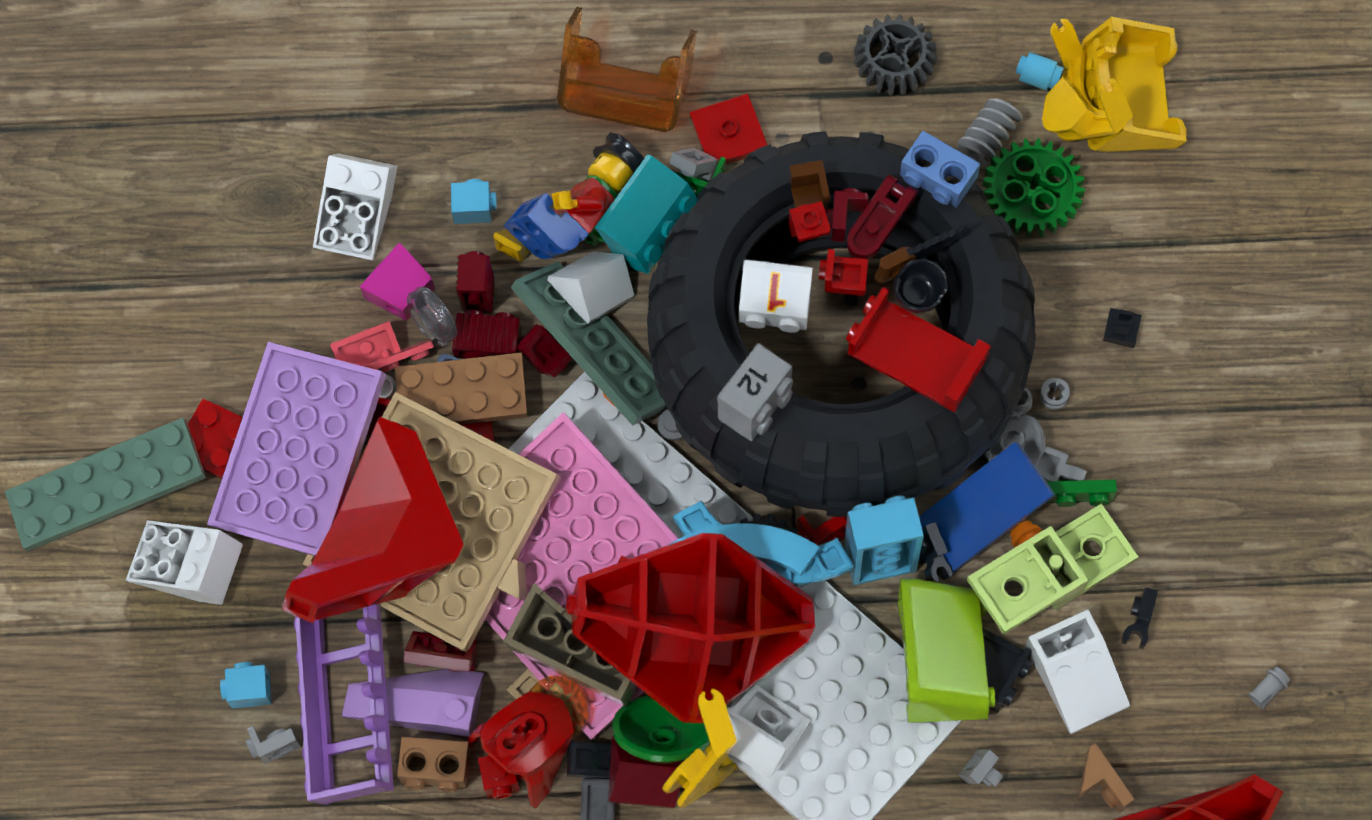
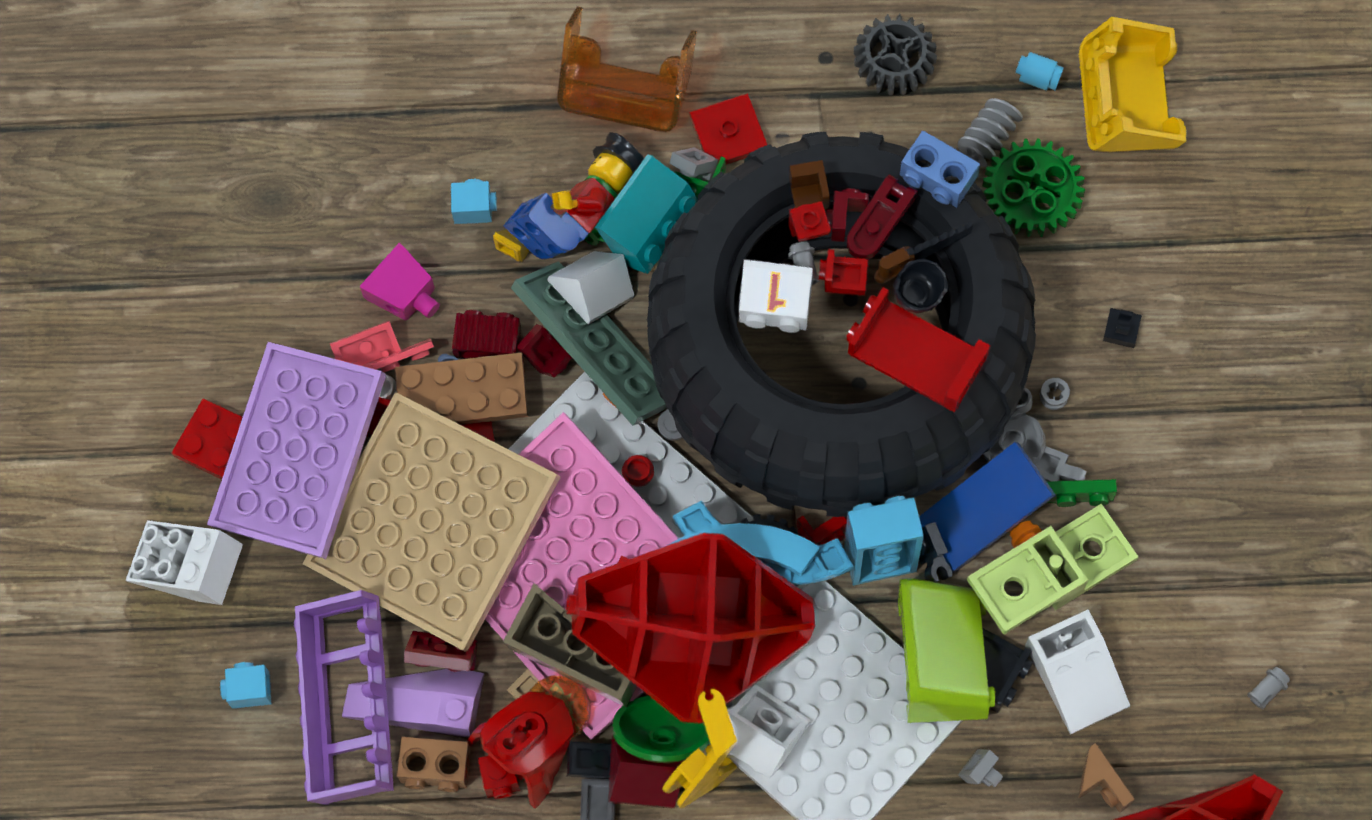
(105, 484): sand green plate -> none
(277, 744): light grey bracket -> none
(354, 205): white slope -> none
(386, 535): red panel -> none
(432, 316): clear tile -> none
(475, 282): dark red brick -> none
(514, 580): tan slope -> none
(638, 470): none -> red plate
(755, 393): light grey brick -> none
(801, 254): none -> light grey pin
(1066, 104): yellow piece -> none
(1143, 610): black plate -> none

